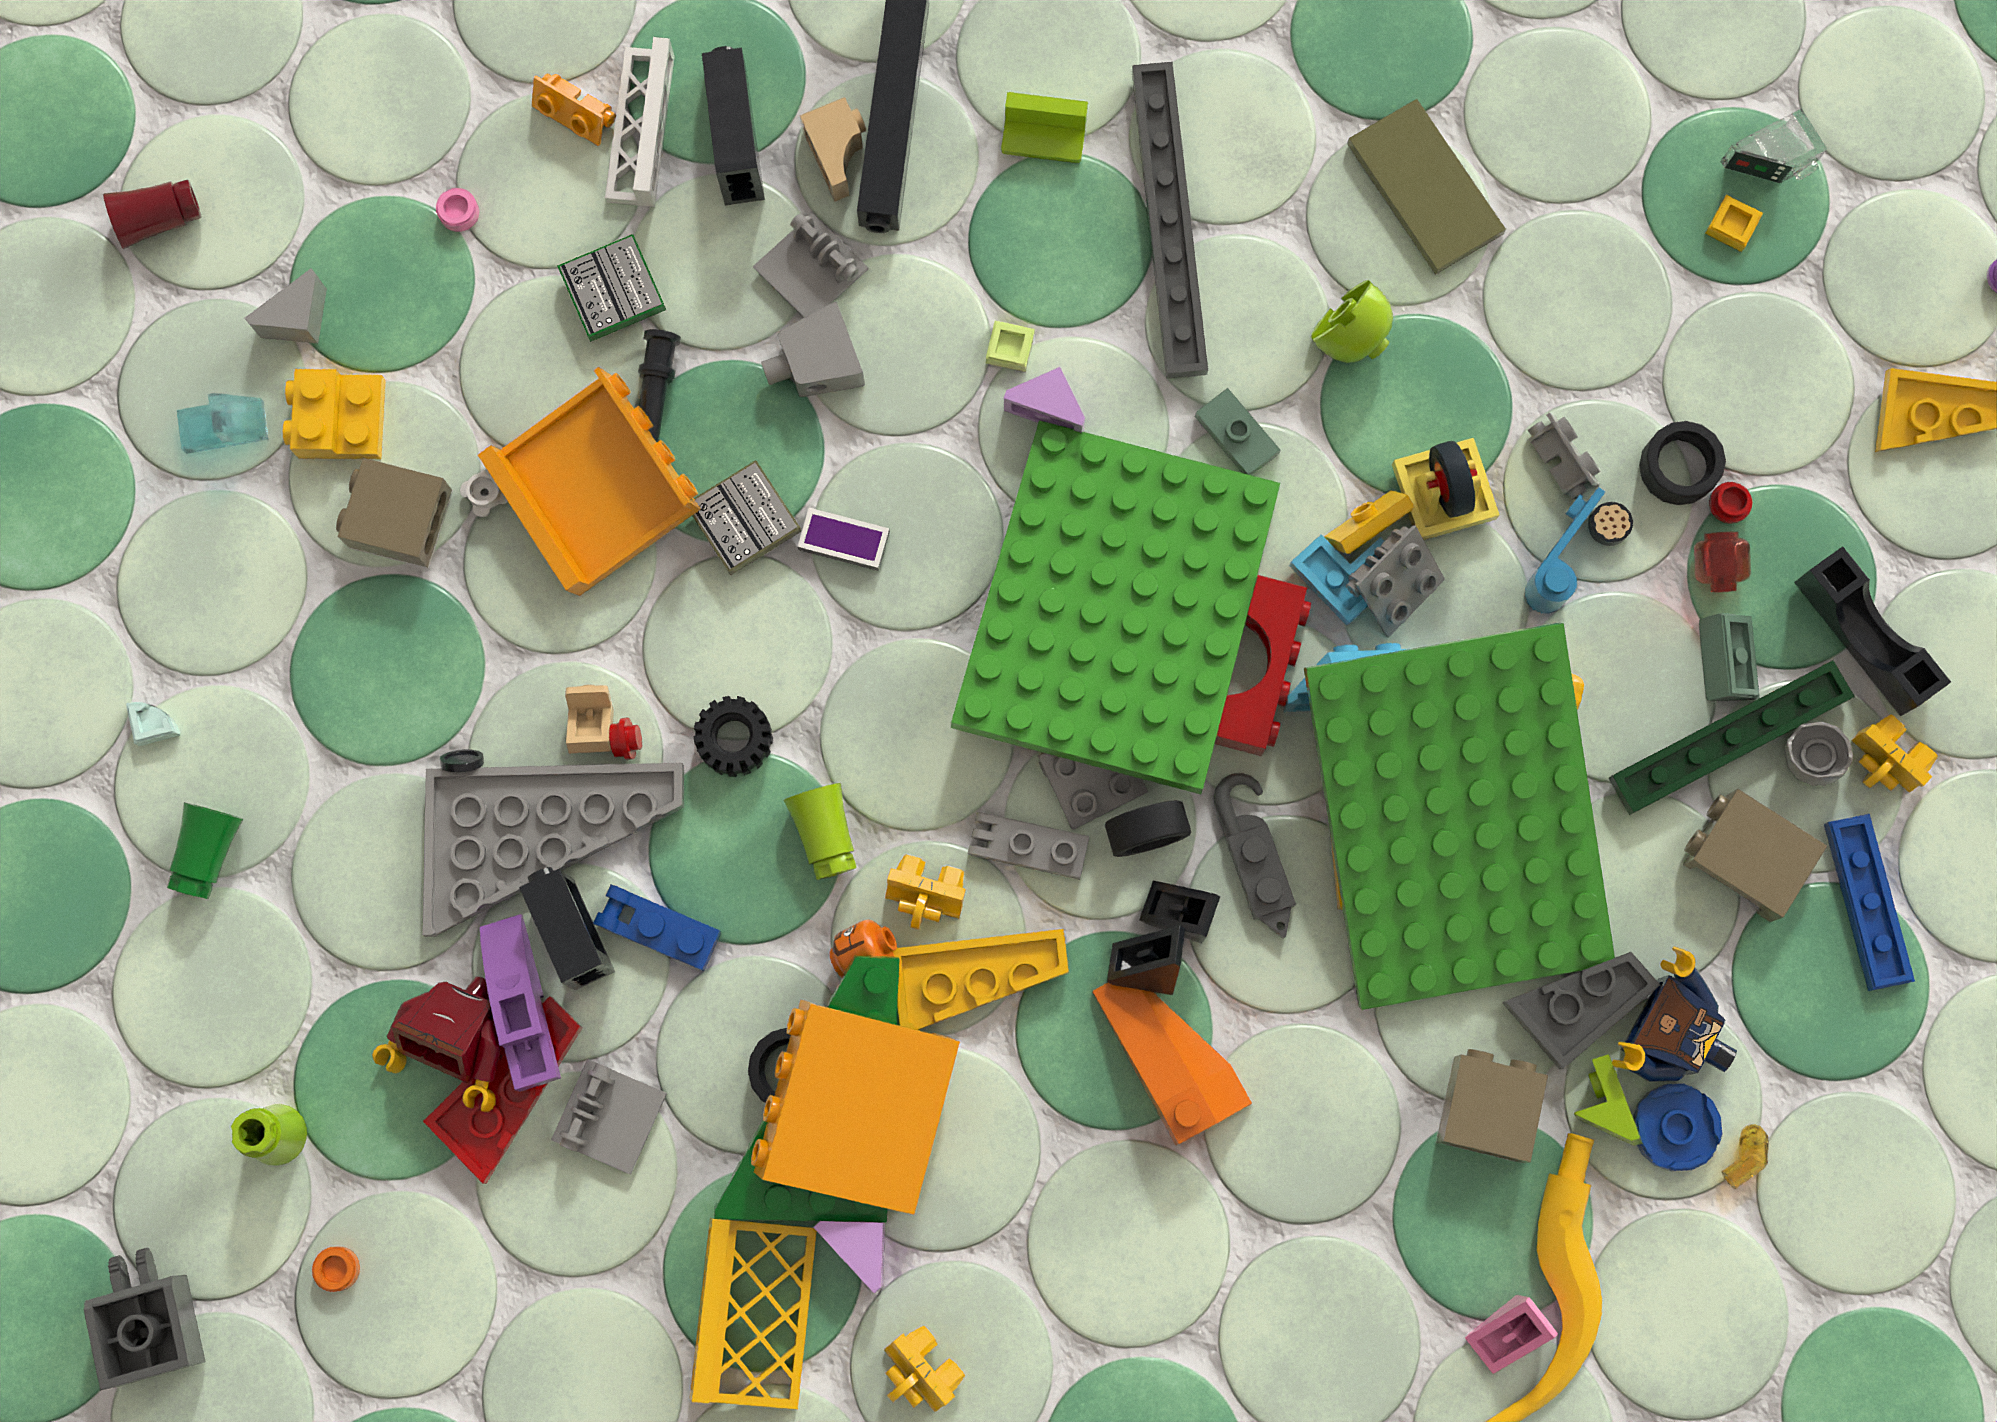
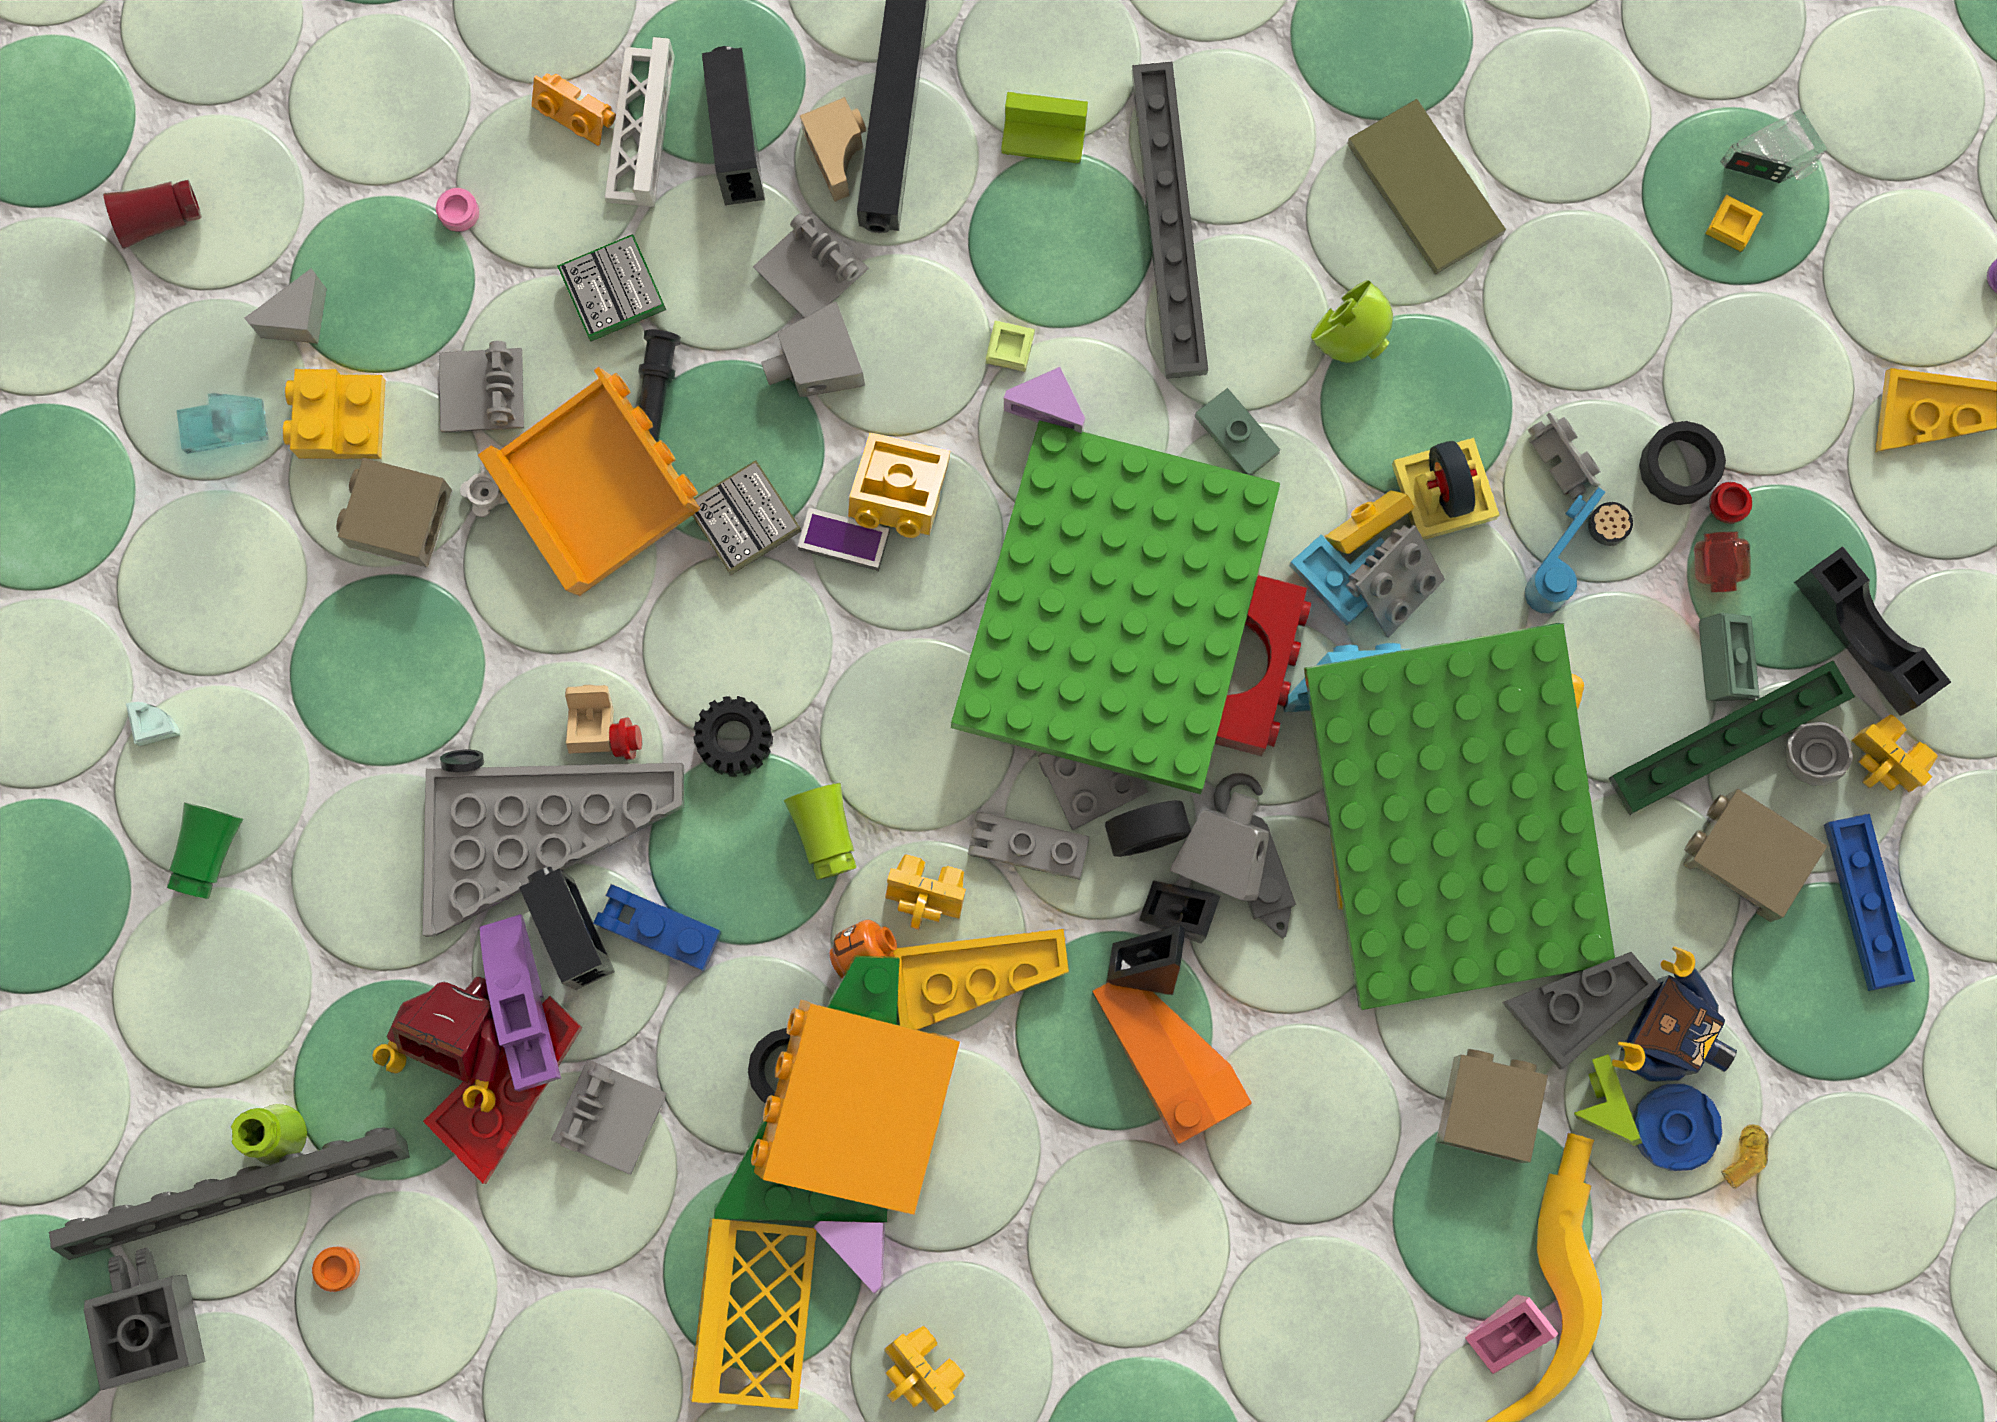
(222, 1196): none -> dark grey plate
(481, 389): none -> light grey hinge
(898, 485): none -> yellow plate
(1226, 850): none -> light grey torso

